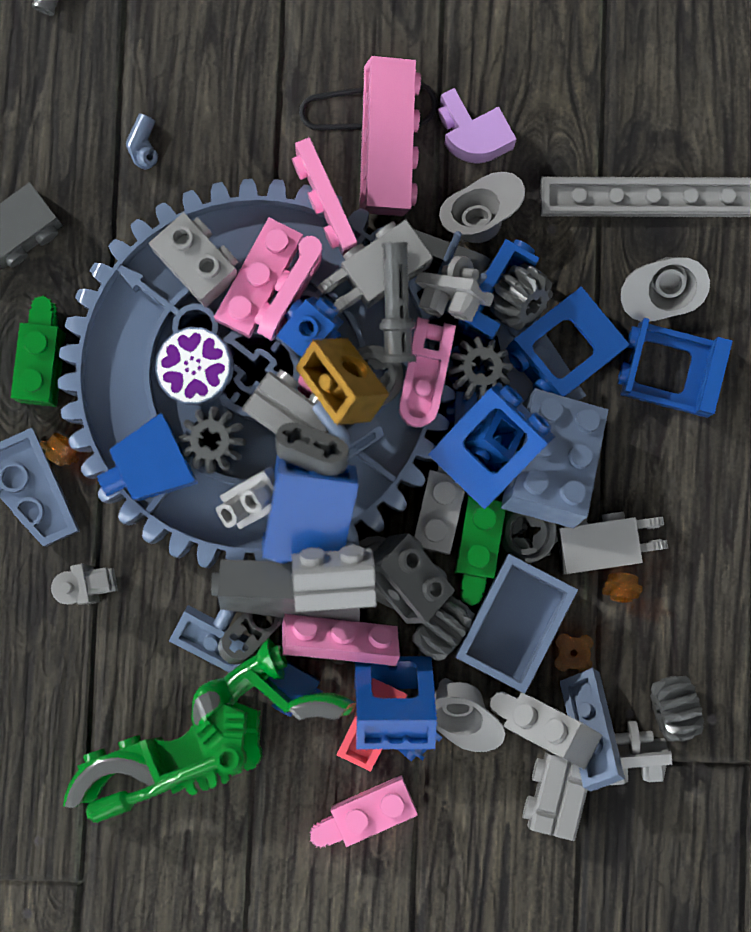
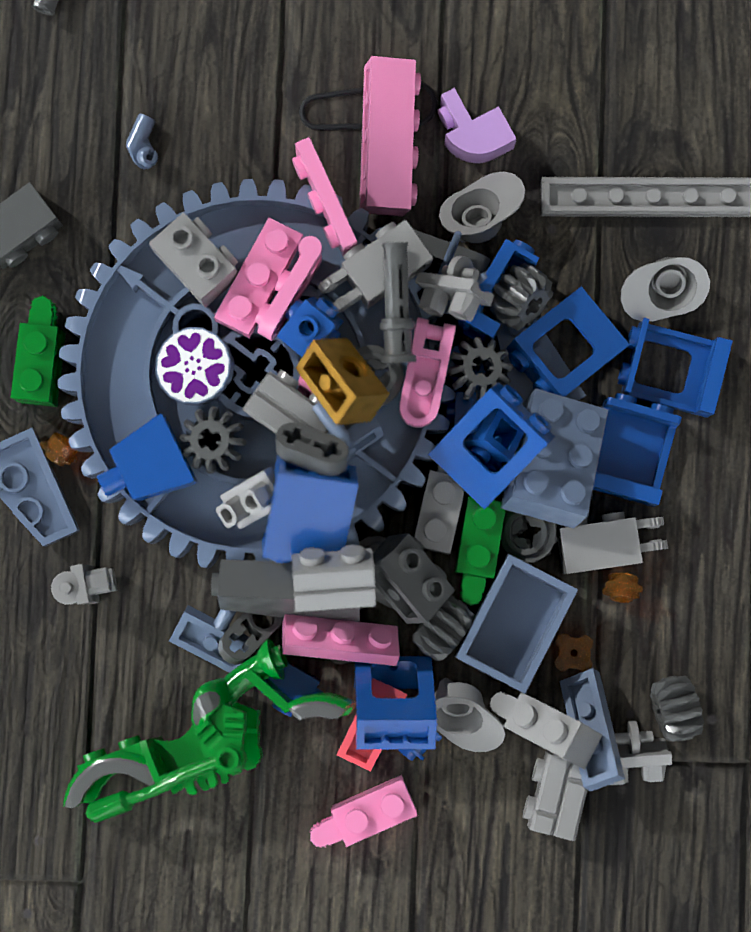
(635, 449): none -> blue panel

